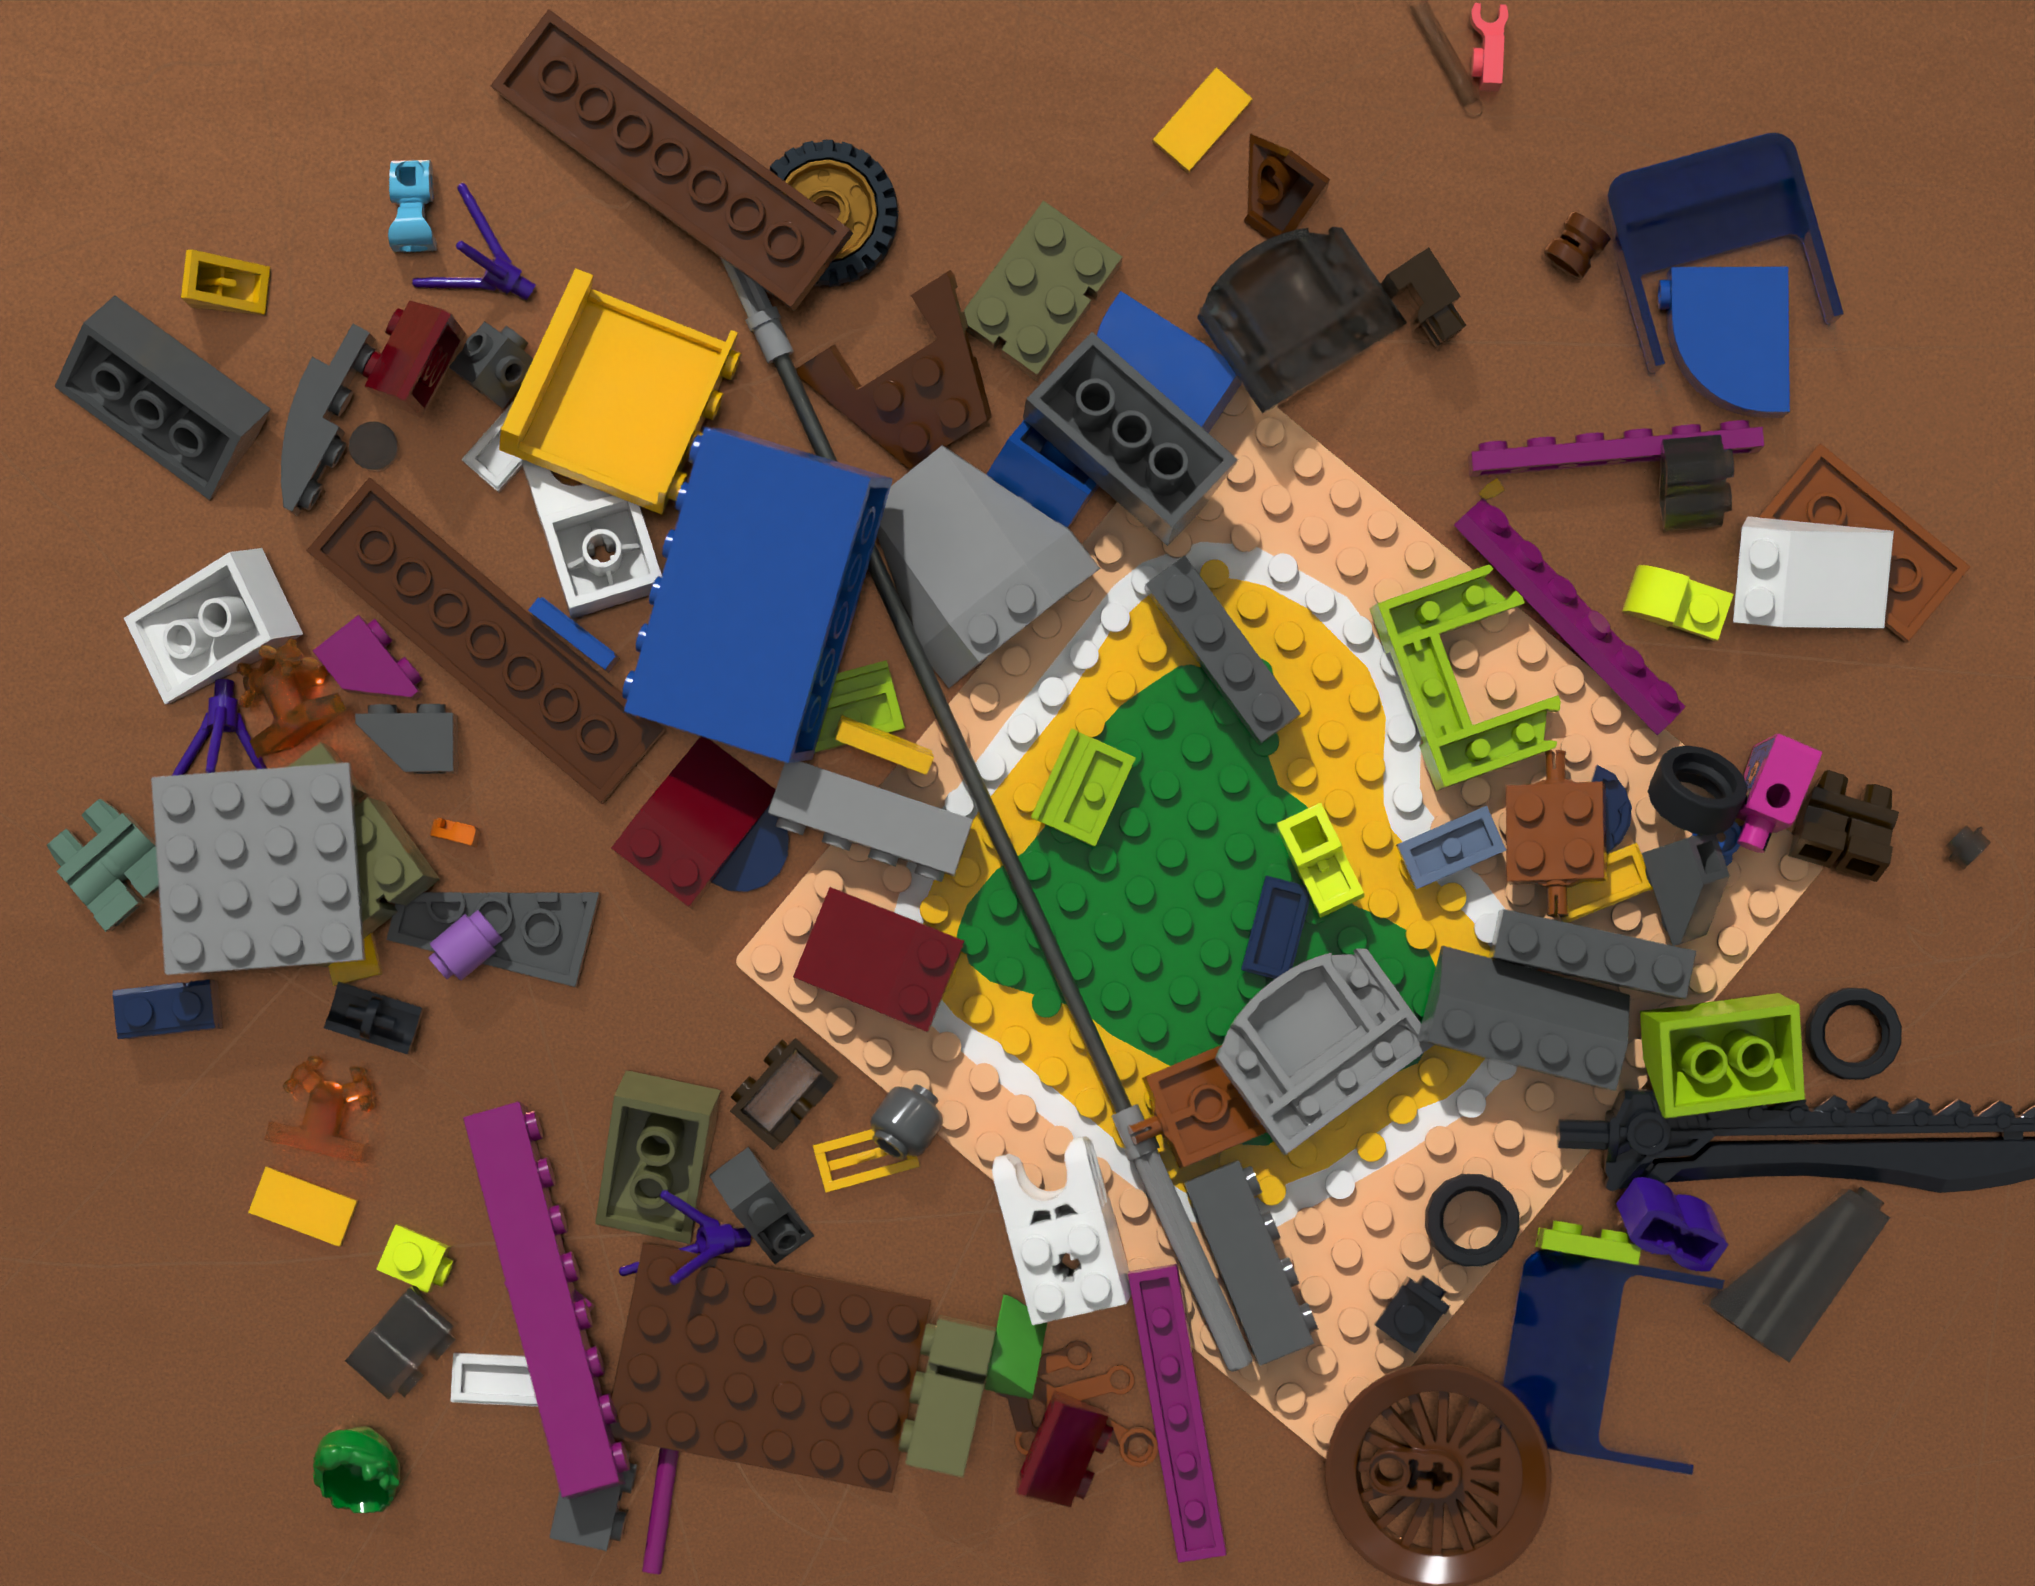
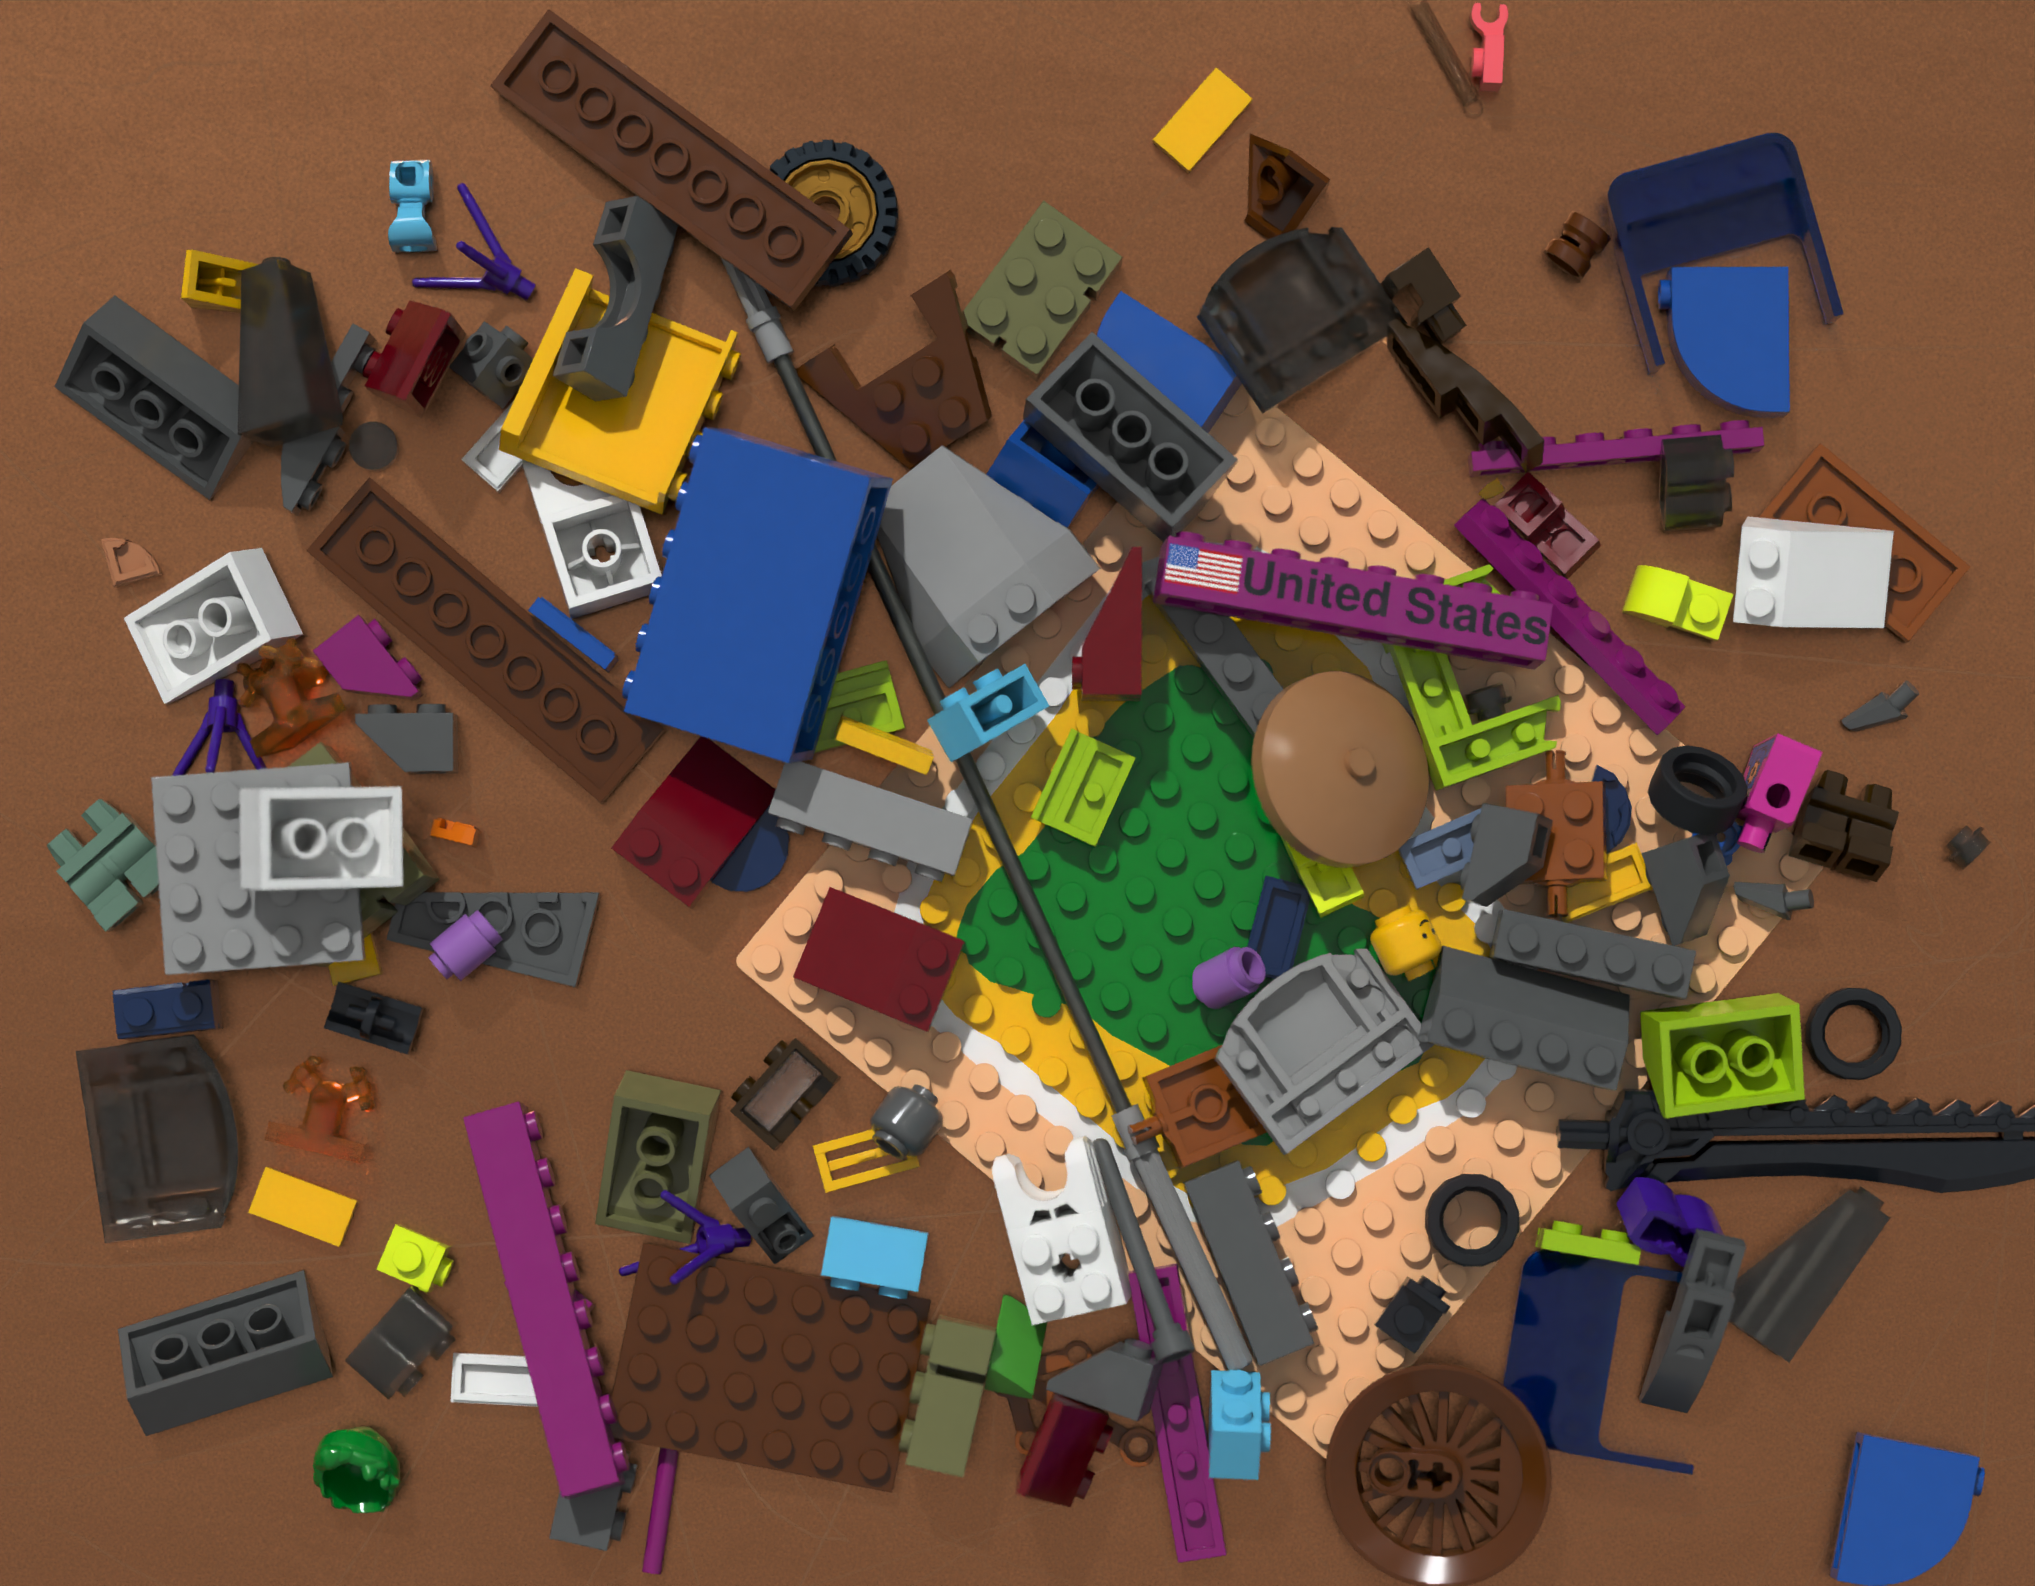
(129, 561): none -> nougat tile
(159, 1137): none -> clear smoke slope
(224, 1353): none -> dark grey slope
(283, 357): none -> clear smoke slope
(320, 837): none -> white slope
(635, 250): none -> dark grey arch
(874, 1255): none -> medium azure brick
(988, 712): none -> medium azure brick
(1113, 647): none -> dark red slope
(1114, 1380): none -> dark grey slope
(1170, 1340): none -> dark grey piece
(1228, 977): none -> medium lavender brick
(1237, 1424): none -> medium azure brick
(1340, 769): none -> medium nougat dish
(1353, 601): none -> magenta brick
(1406, 942): none -> yellow head
(1455, 385): none -> dark brown slope
(1487, 701): none -> clear smoke plate
(1505, 852): none -> dark grey slope
(1548, 525): none -> dark red slope
(1696, 1322): none -> dark grey slope
(1774, 898): none -> dark grey bar
(1882, 709): none -> dark grey bar
(1902, 1509): none -> blue brick

